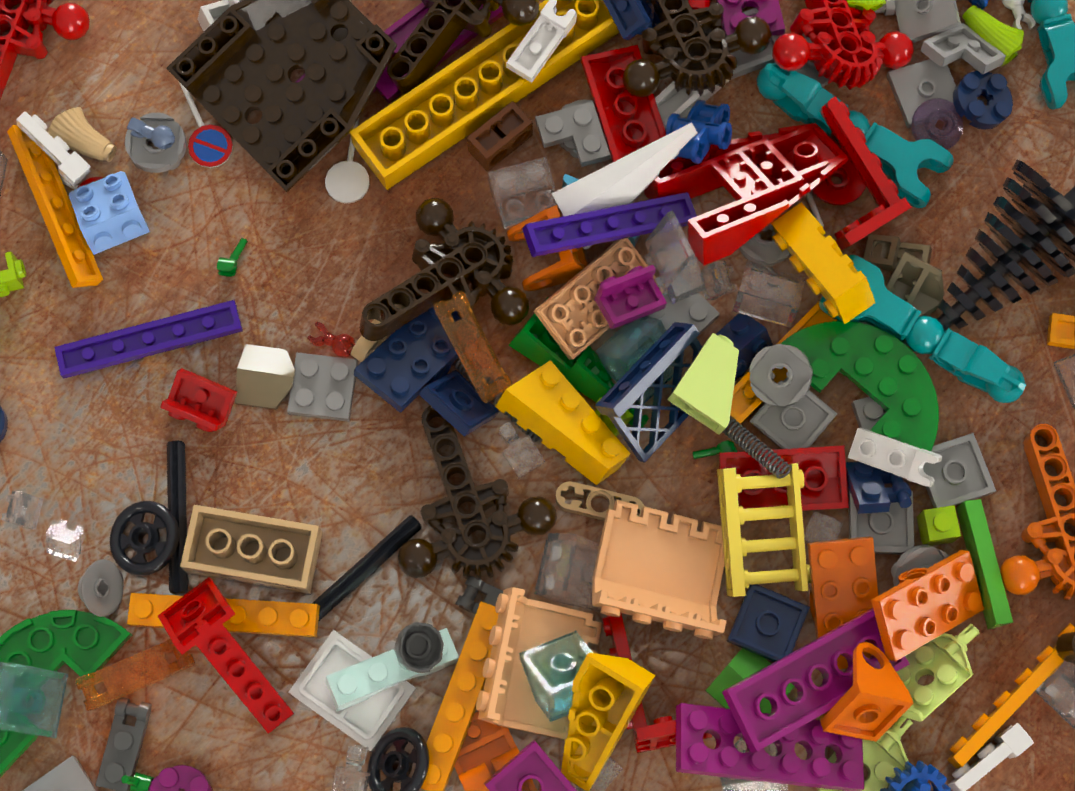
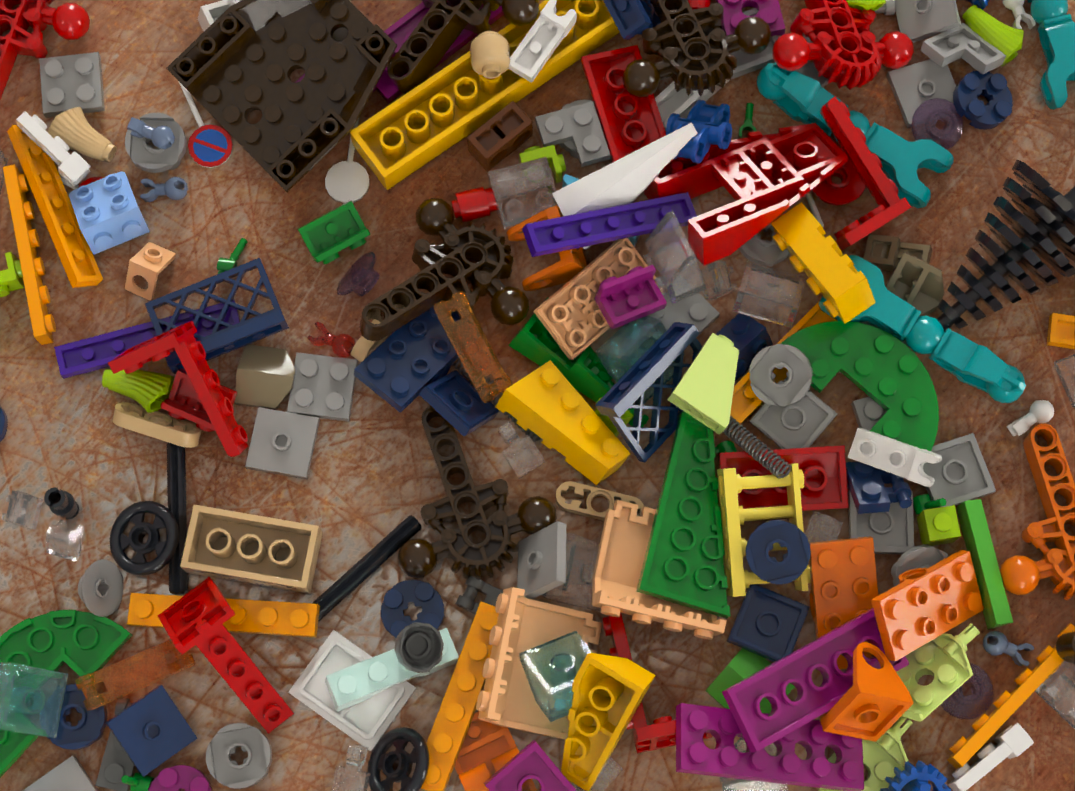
(31, 265): none -> light orange plate
(61, 503): none -> black pin
(71, 83): none -> light grey plate
(89, 728): none -> dark blue plate
(142, 386): none -> lime piece
(149, 264): none -> light nougat bracket
(151, 730): none -> dark blue plate
(156, 425): none -> tan beam
(171, 188): none -> sand blue arm
(201, 376): none -> red bracket
(225, 744): none -> light grey plate
(233, 335): none -> dark blue fence
(282, 443): none -> light grey plate
(334, 232): none -> green bracket
(360, 276): none -> piece
(408, 592): none -> dark blue plate
(474, 204): none -> red brick
(490, 54): none -> tan head
(542, 560): none -> light grey plate
(555, 161): none -> lime bracket
(687, 534): none -> green wing
(748, 123): none -> green hand
(793, 561): none -> dark blue plate
(924, 502): none -> green hand
(971, 705): none -> piece
(999, 644): none -> sand blue arm
(1040, 412): none -> white arm

